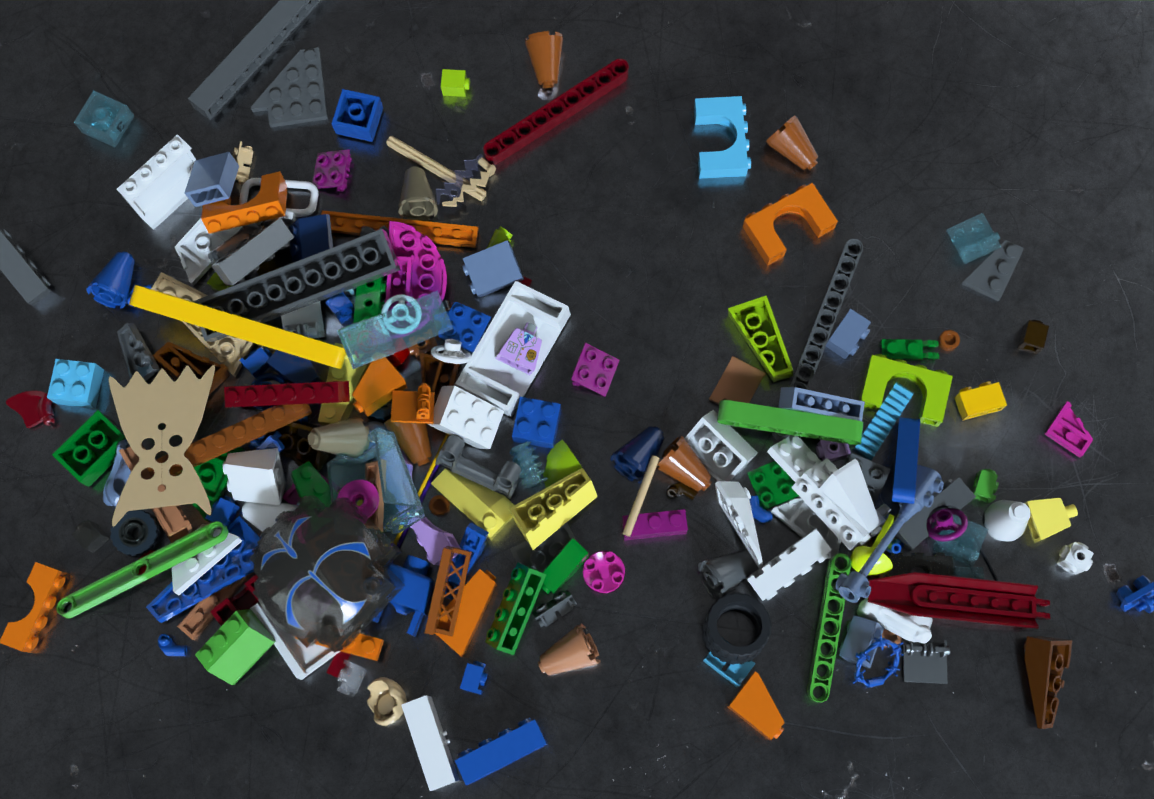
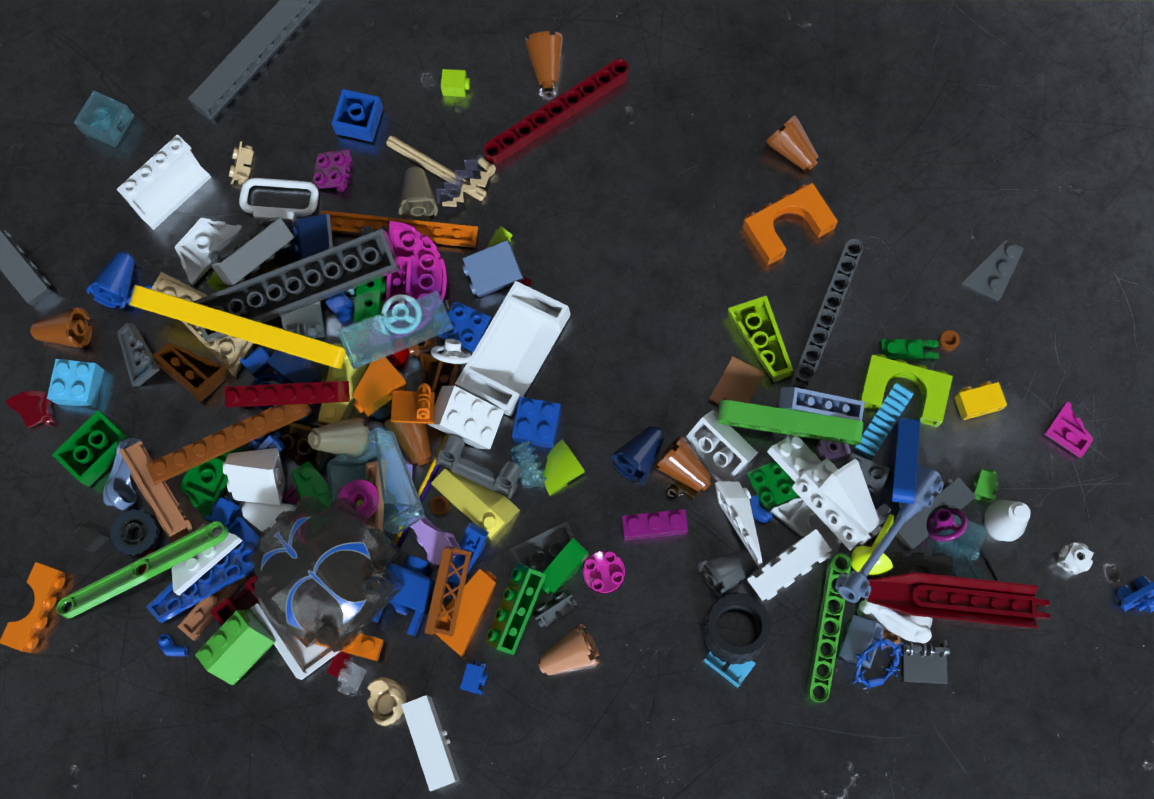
(64, 328): none -> dark orange cone
(140, 412): tan piece -> none
(211, 179): sand blue brick -> none
(266, 205): orange arch -> none
(296, 92): dark grey wing -> none
(501, 751): blue brick -> none
(521, 349): lavender torso -> none
(553, 507): light yellow wedge -> none
(594, 370): magenta hinge -> none
(641, 496): tan bar -> none
(729, 113): medium azure arch -> none
(757, 708): orange slope -> none
(848, 333): sand blue brick -> none
(895, 546): blue arm -> none
(974, 238): clear light blue hinge -> none
(1033, 336): dark brown brick -> none
(1045, 665): reddish brown wedge -> none
(1049, 517): light yellow torso -> none

